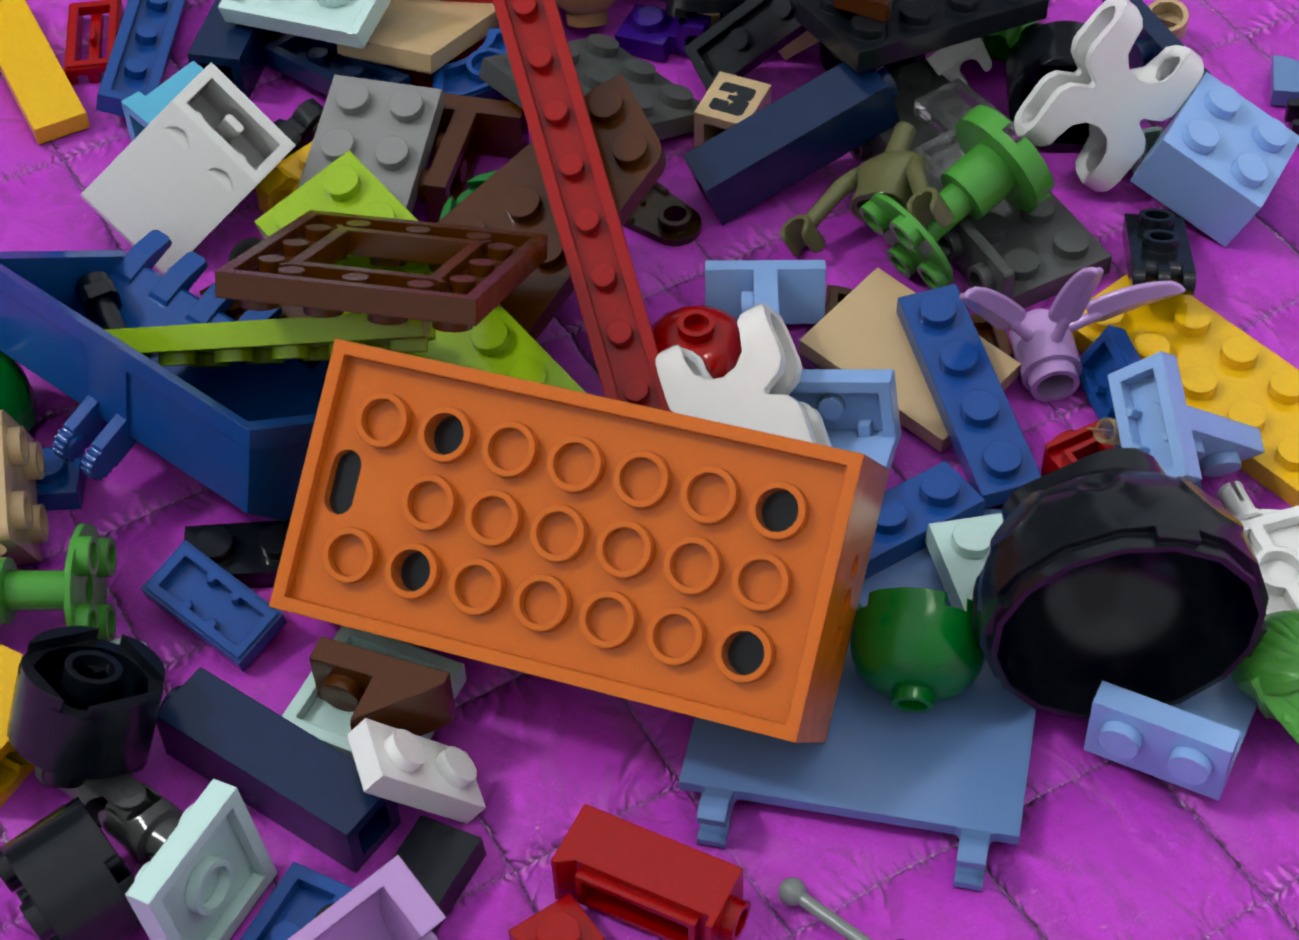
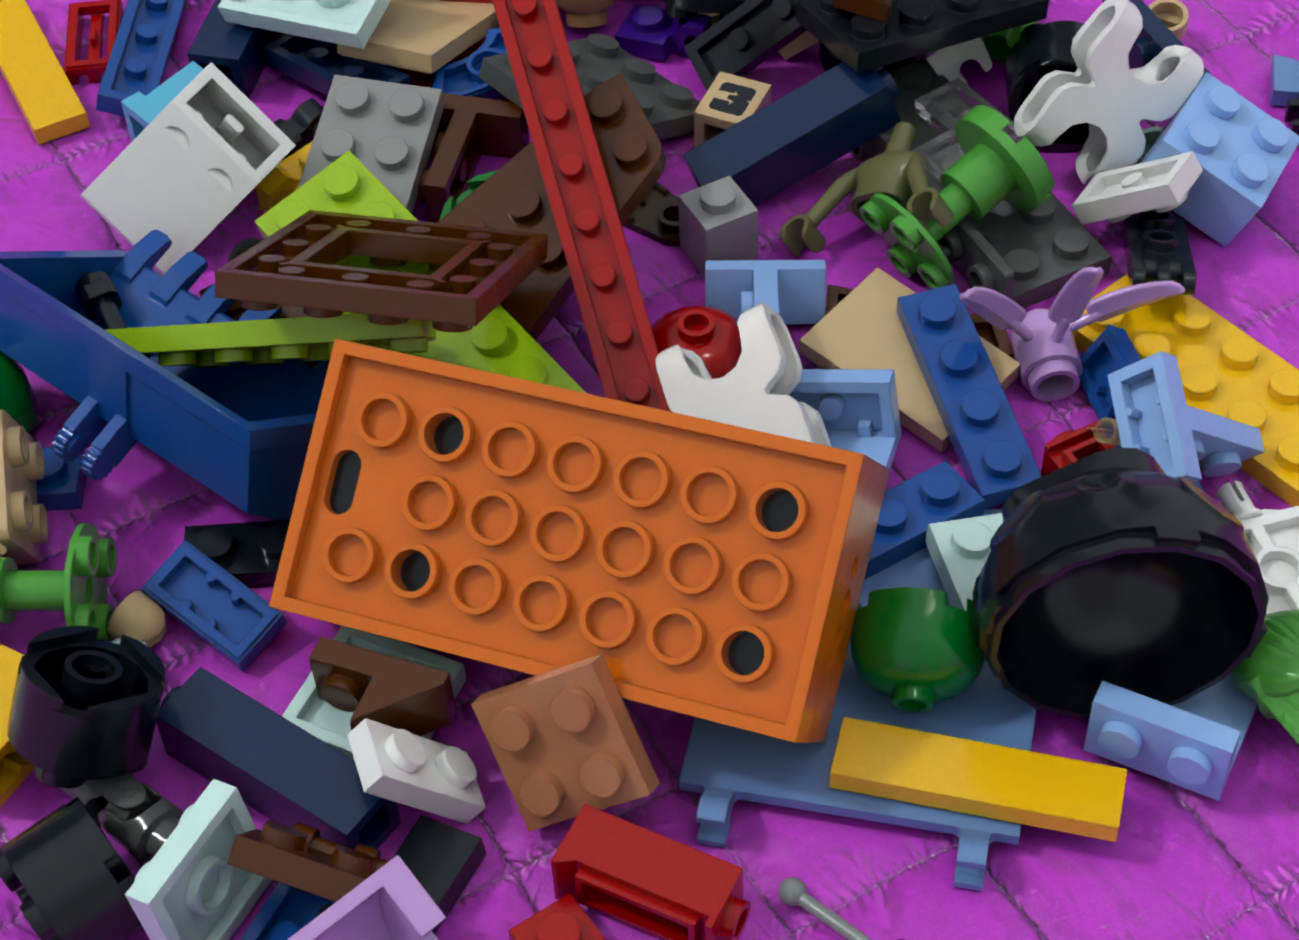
(139, 619): none -> tan hinge
(304, 859): none -> reddish brown plate
(565, 742): none -> nougat plate
(717, 223): none -> light grey brick
(979, 778): none -> yellow tile
(1138, 188): none -> white plate

